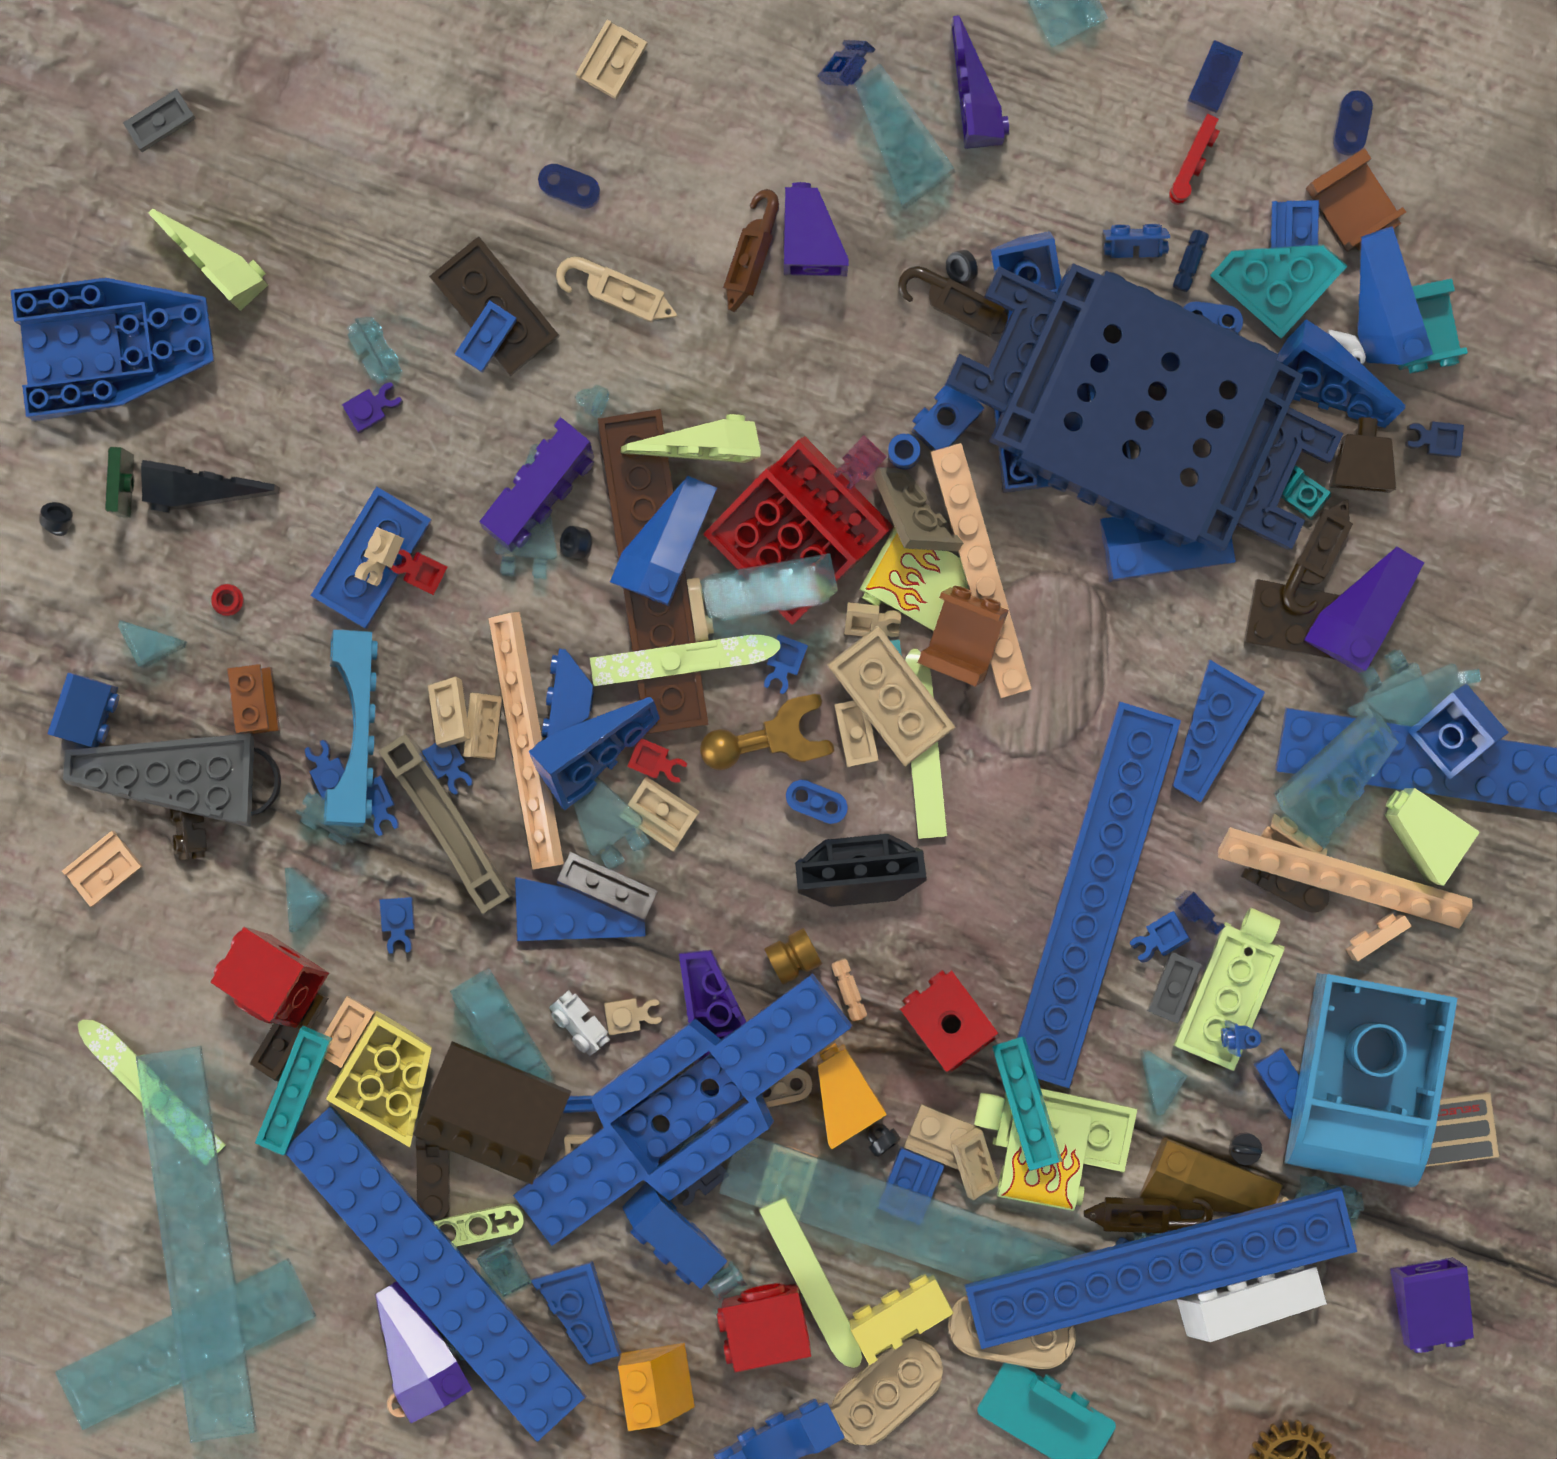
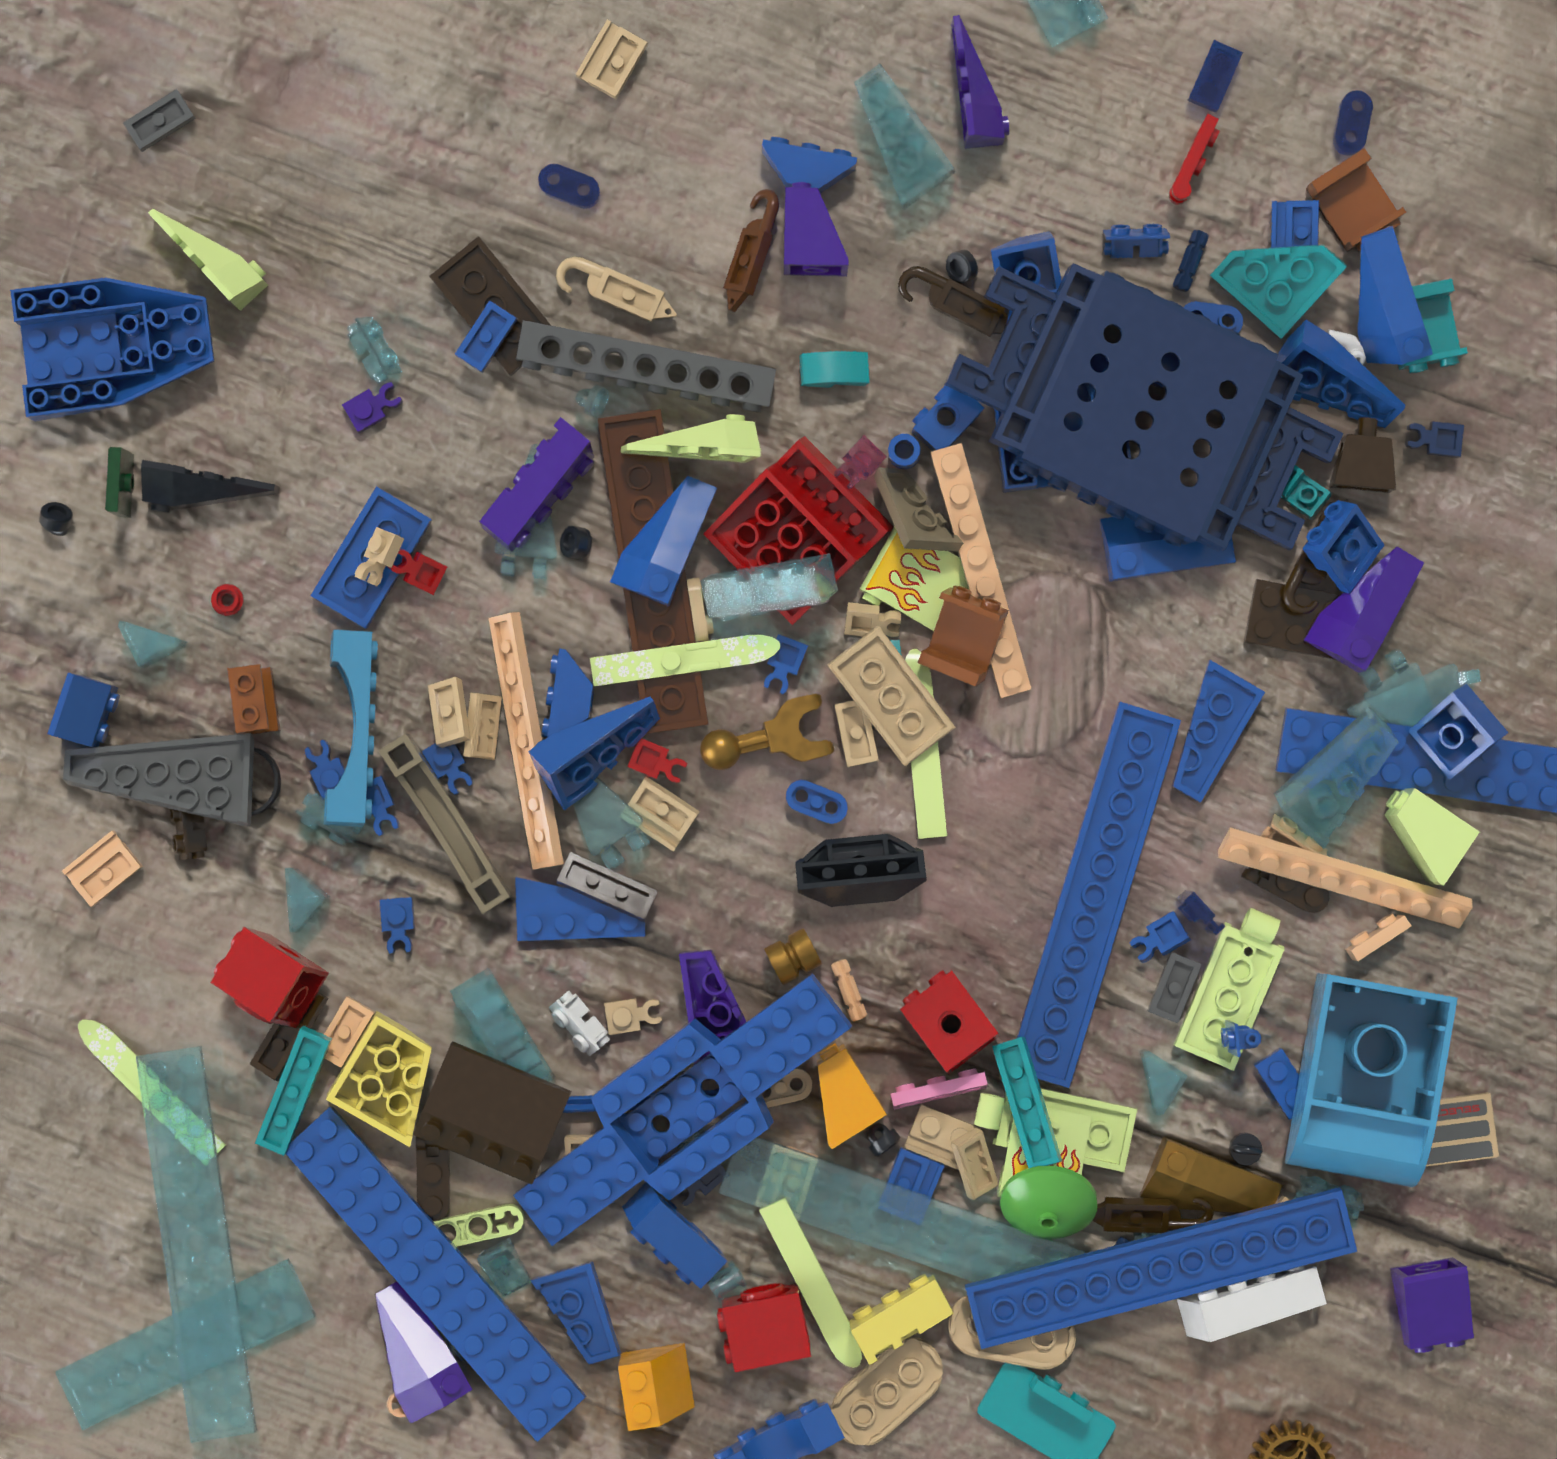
(759, 378): none -> dark grey brick
(807, 163): none -> blue slope
(833, 368): none -> teal slope
(846, 65): clear blue plate -> none
(938, 1088): none -> bright pink plate
(1049, 1201): none -> bright green dish
(1343, 544): none -> blue plate

